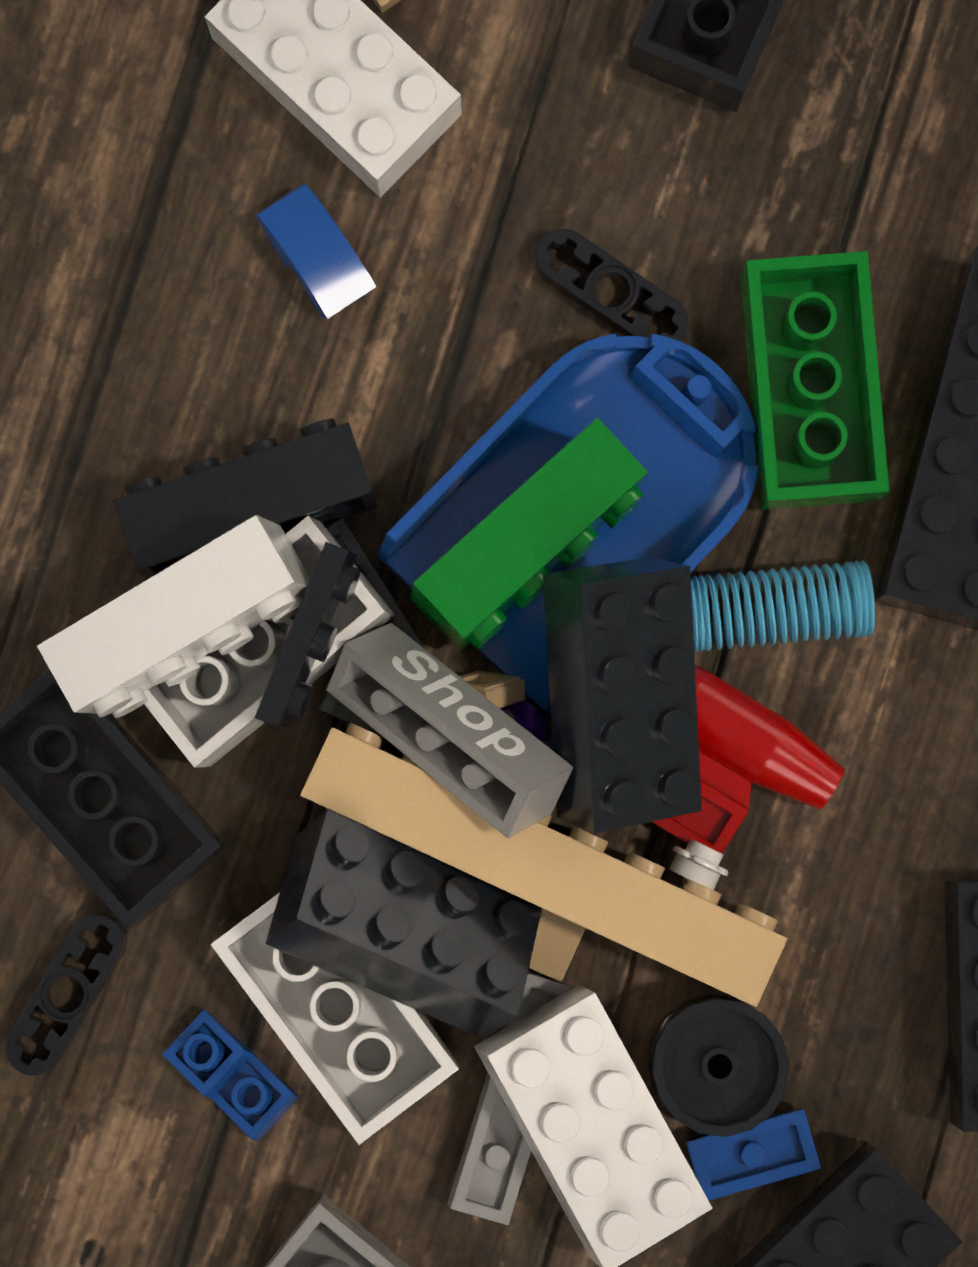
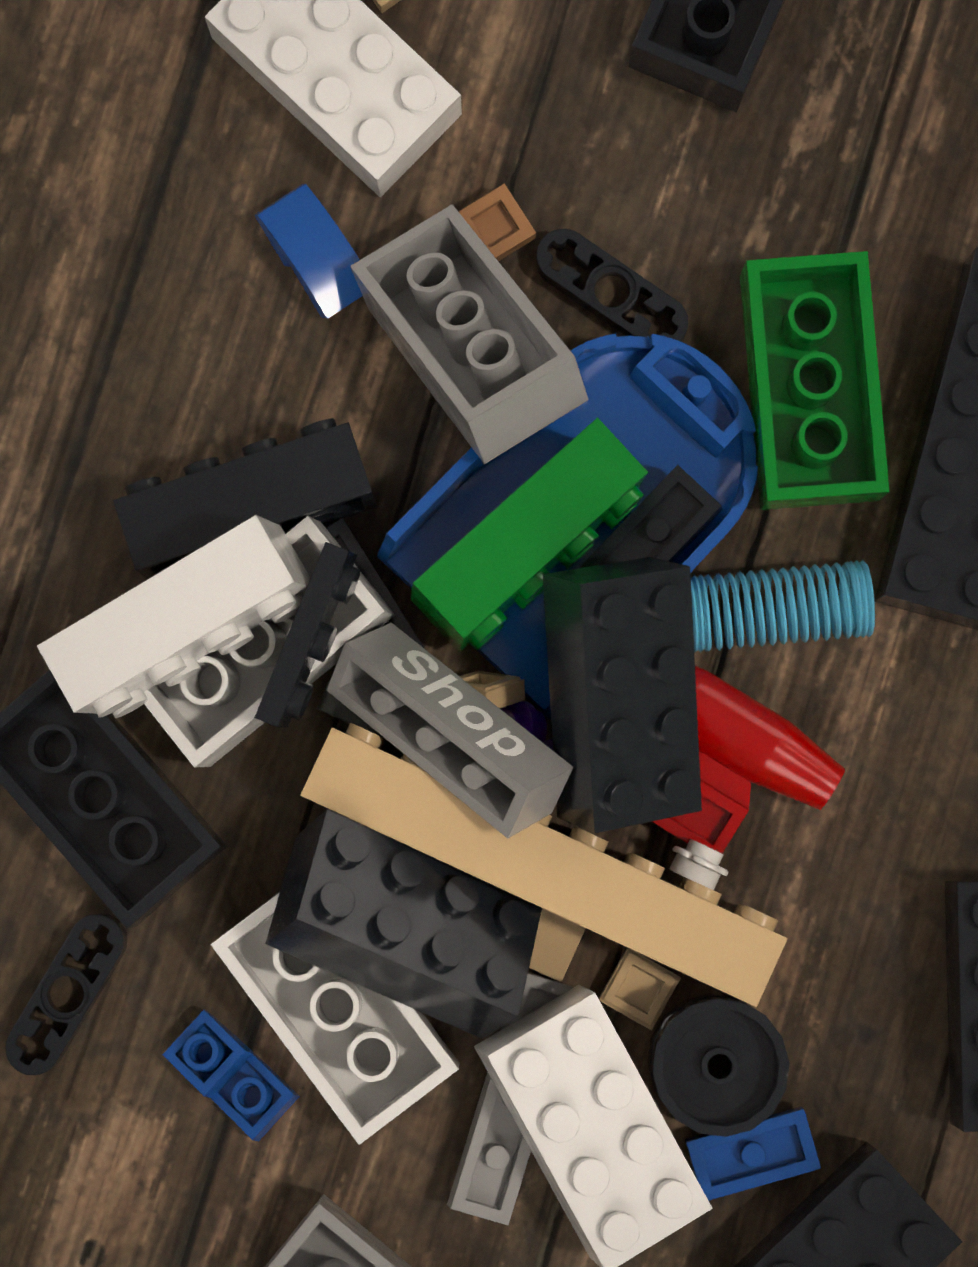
(470, 333): none -> light grey brick
(499, 222): none -> medium nougat plate
(639, 988): none -> tan tile
(661, 523): none -> black plate

